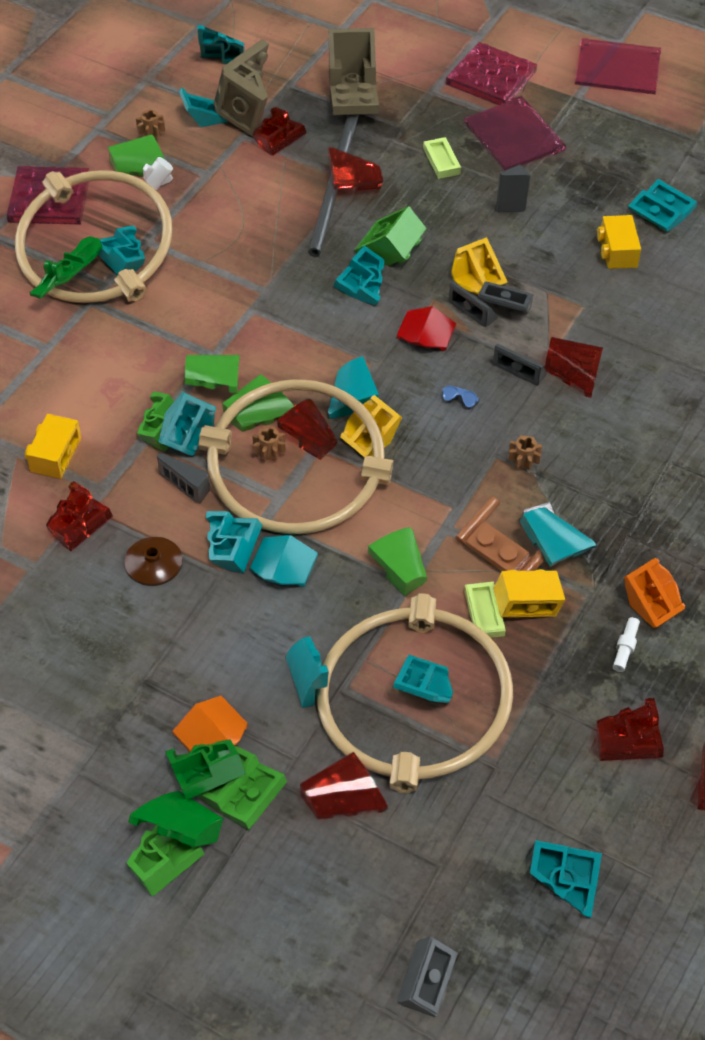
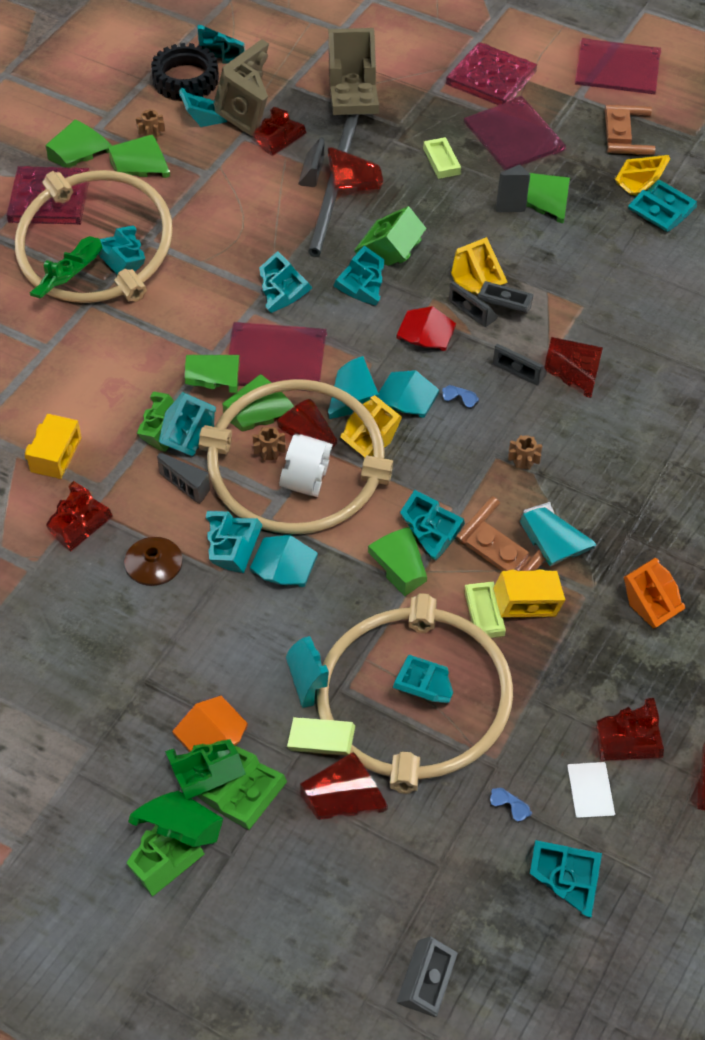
(75, 145): none -> bright green slope
(158, 173): white piece -> none
(184, 56): none -> black tyre
(278, 352): none -> clear pink piece
(281, 283): none -> teal slope
(305, 465): none -> white brick
(313, 164): none -> dark grey slope
(321, 736): none -> yellowish green tile
(408, 393): none -> teal slope
(431, 523): none -> teal slope
(519, 809): none -> medium blue piece
(548, 194): none -> bright green slope
(591, 789): none -> white sticker
(619, 129): none -> nougat plate
(619, 241): yellow brick -> none
(626, 644): white bar -> none
(641, 173): none -> yellow slope

